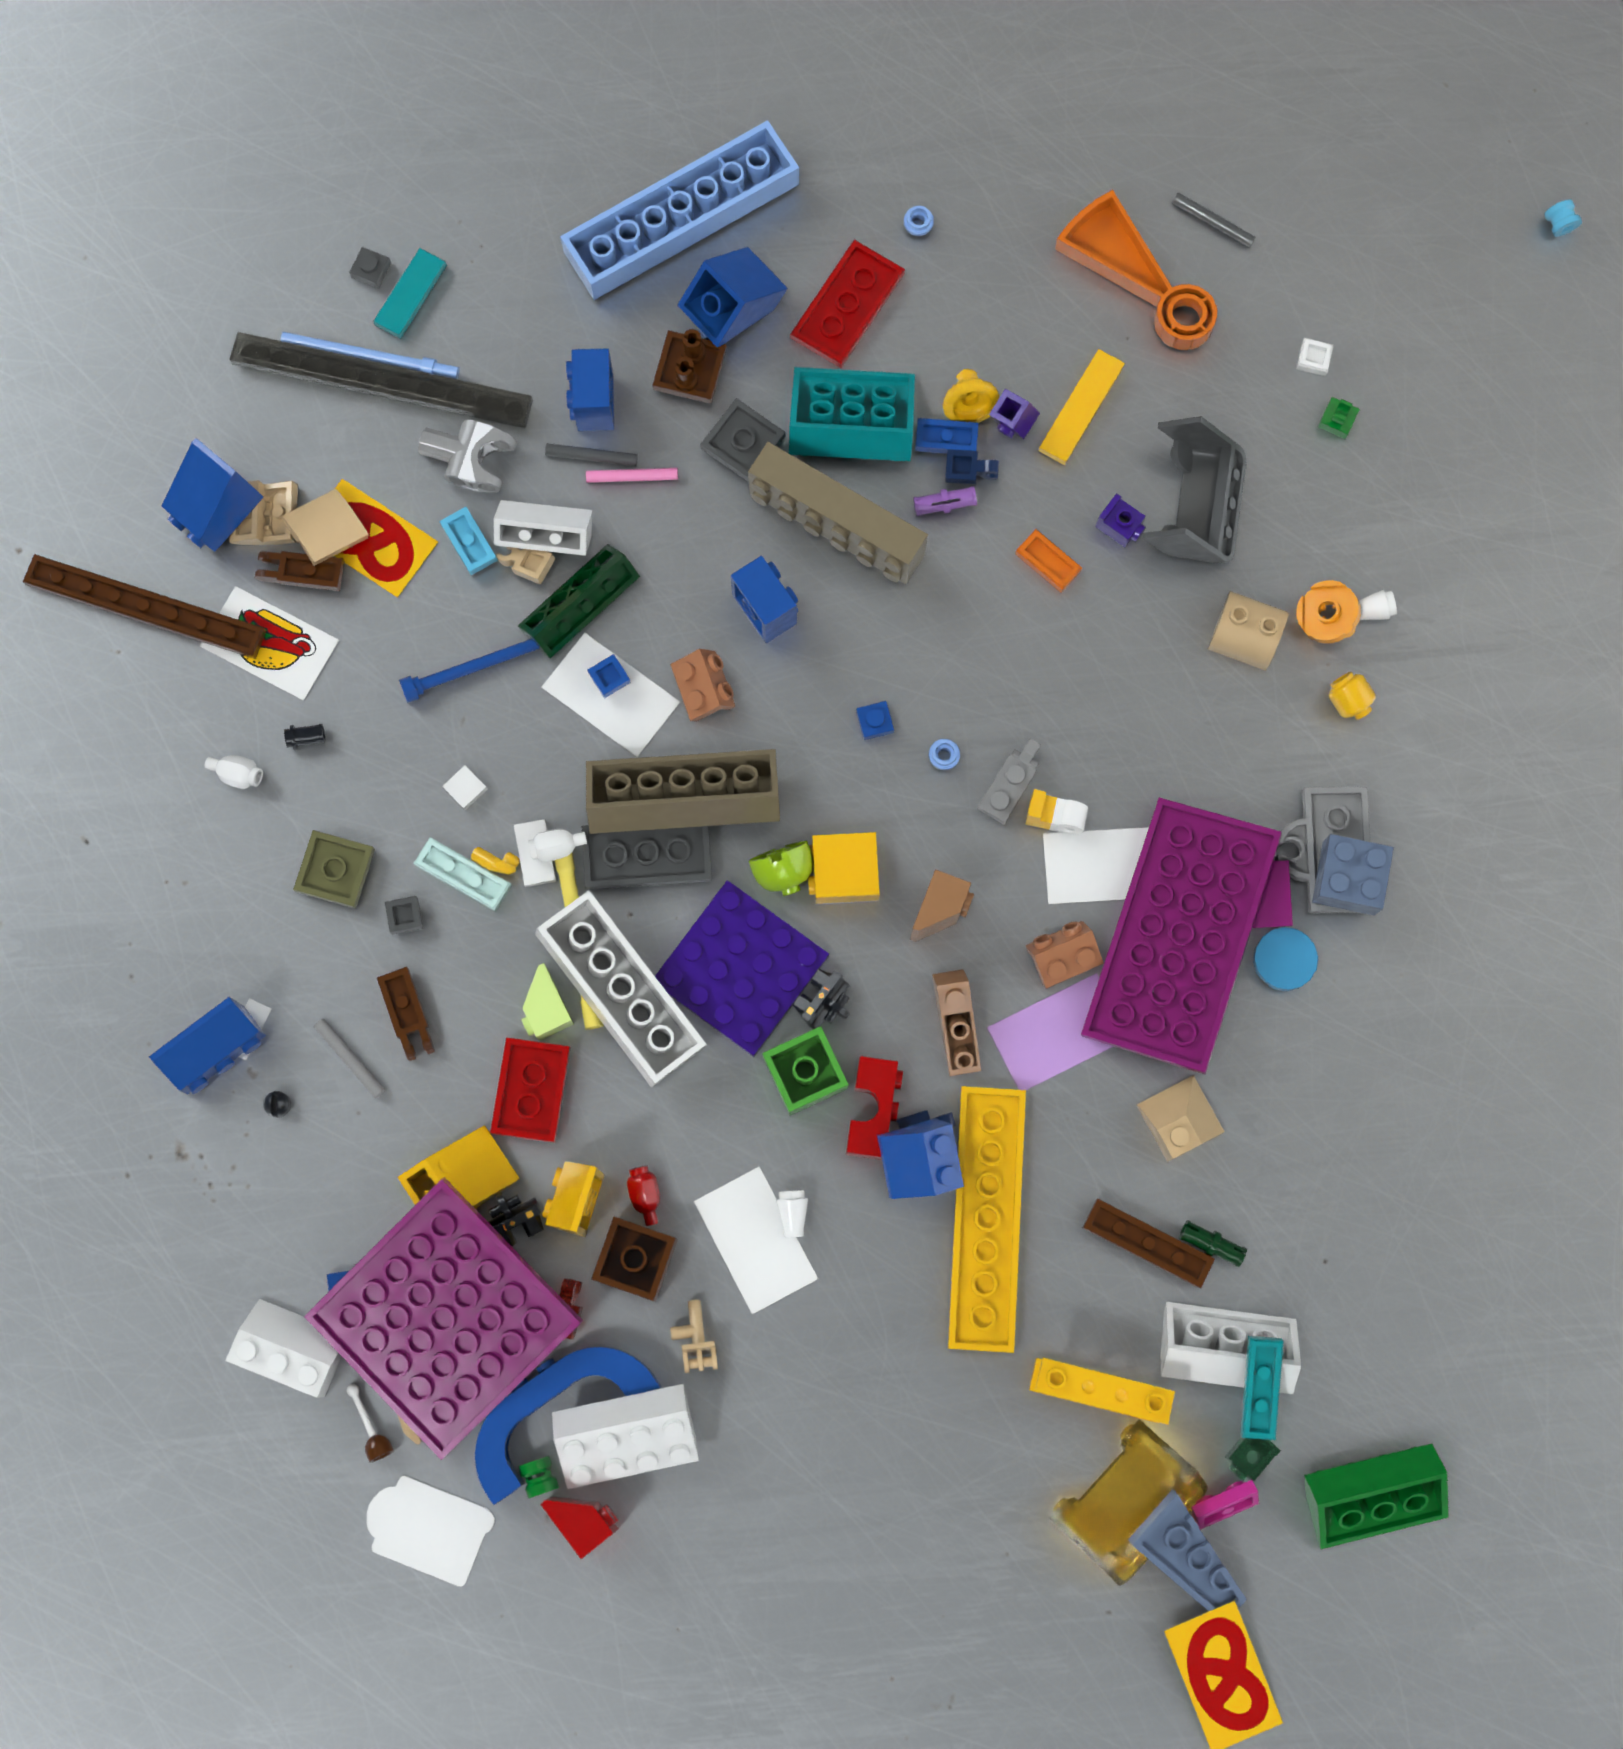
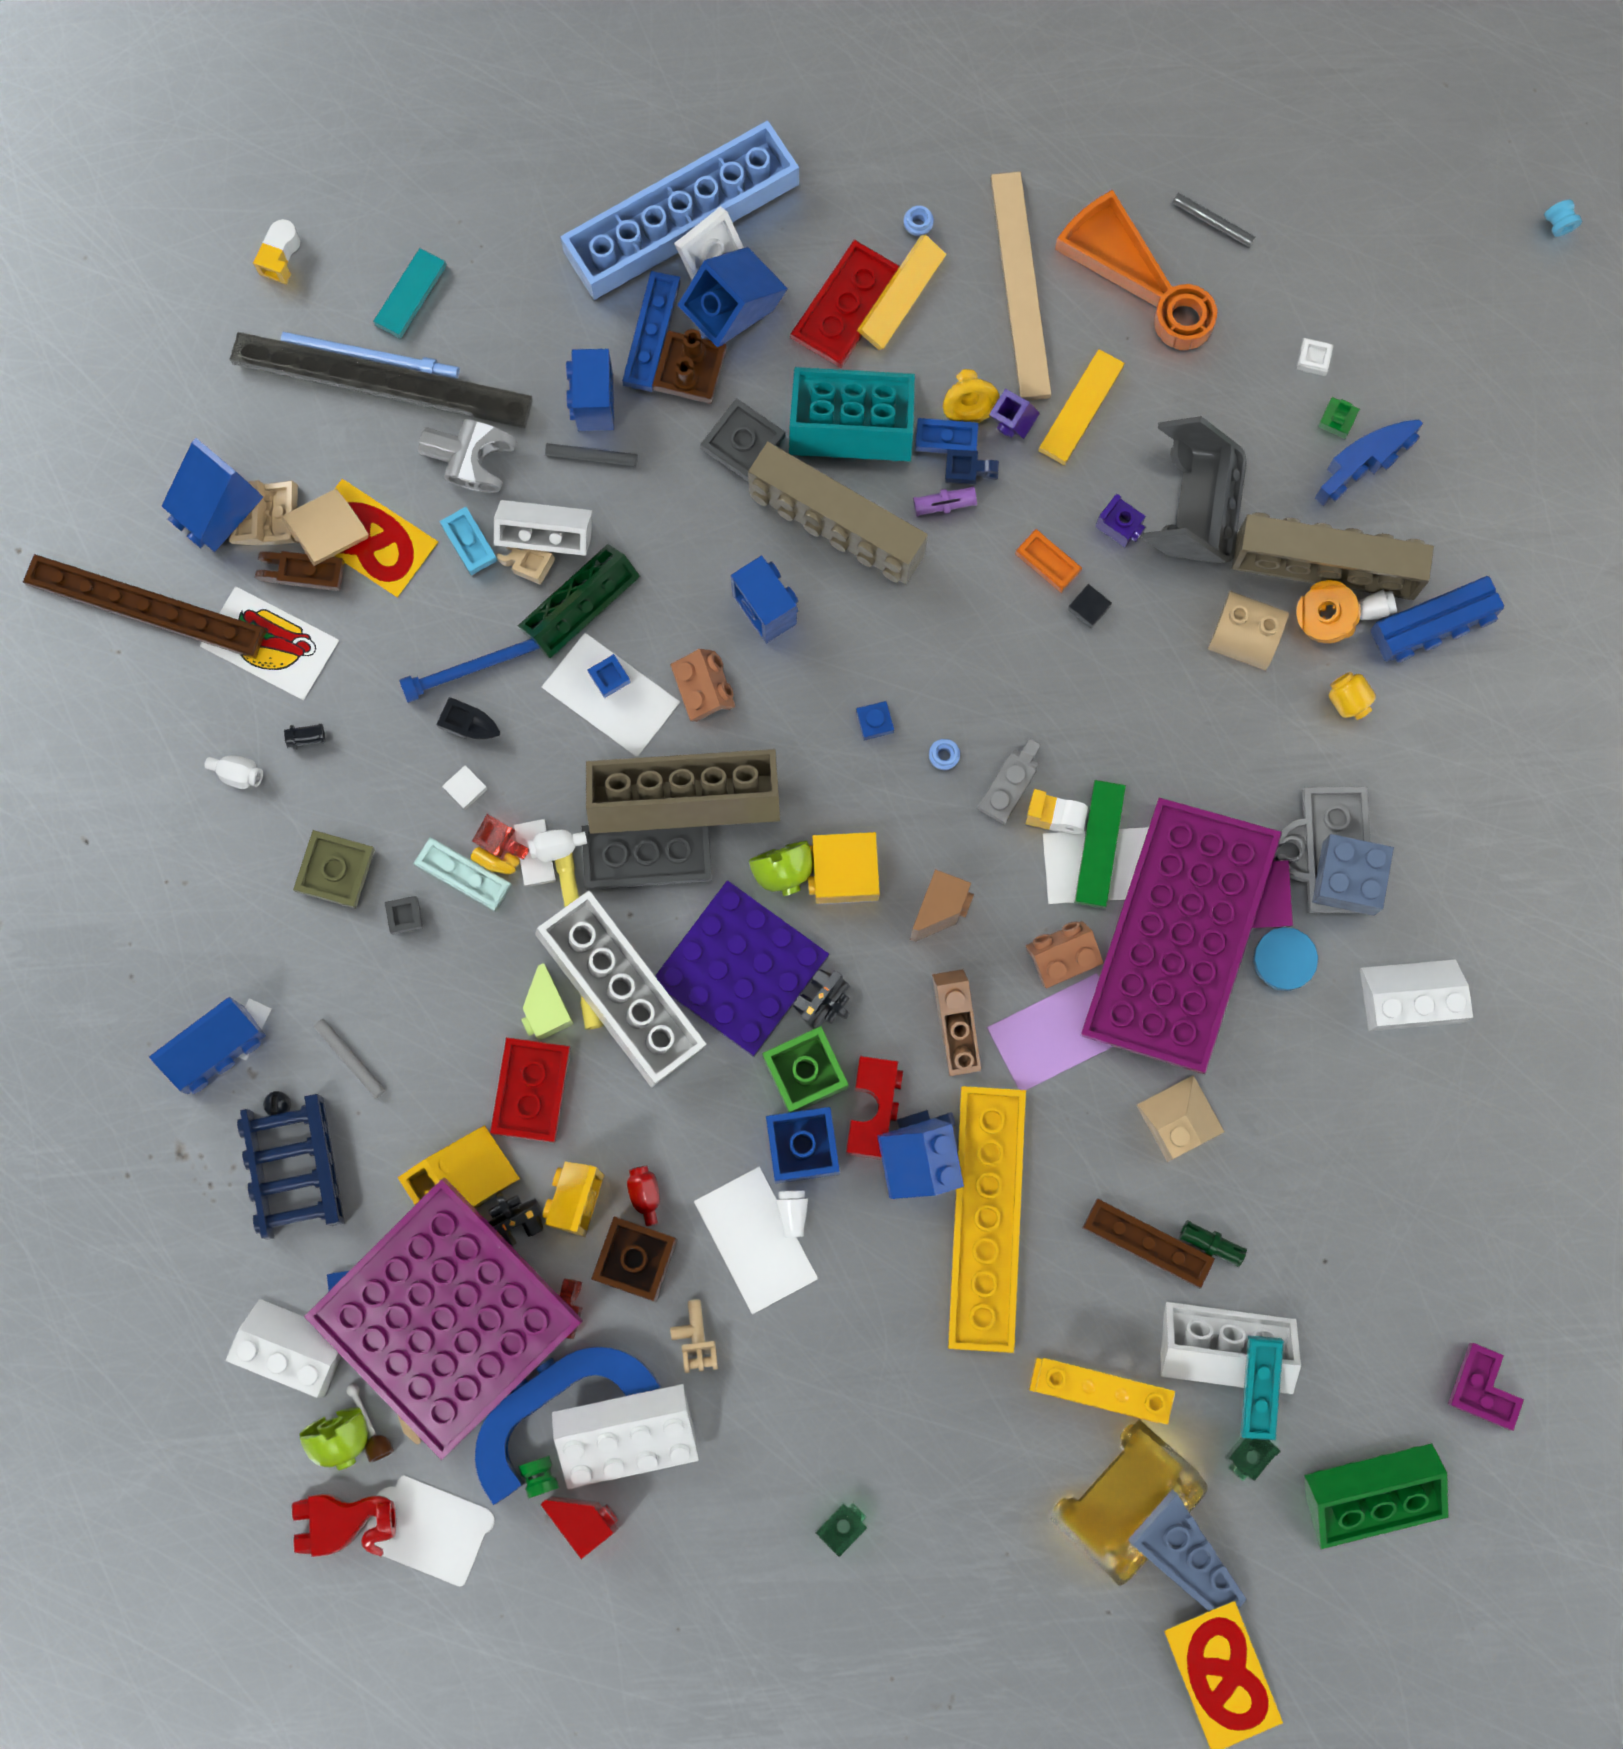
(276, 251): none -> leg
(322, 1177): none -> dark blue fence
(336, 1440): none -> lime cylinder
(338, 1523): none -> red hips
(370, 267): dark grey plate -> none
(405, 1010): reddish brown hinge -> none
(466, 721): none -> black plate
(496, 837): none -> clear red plate
(629, 475): bright pink bar -> none
(651, 330): none -> blue plate
(707, 240): none -> white plate
(802, 1145): none -> blue brick
(837, 1540): none -> clear green brick
(901, 292): none -> yellow tile
(1020, 286): none -> tan tile
(1089, 606): none -> black tile
(1099, 844): none -> green tile
(1216, 1508): dark pink plate -> none
(1324, 553): none -> dark tan brick
(1368, 453): none -> blue slope
(1415, 995): none -> white slope
(1436, 619): none -> blue brick
(1475, 1389): none -> magenta plate

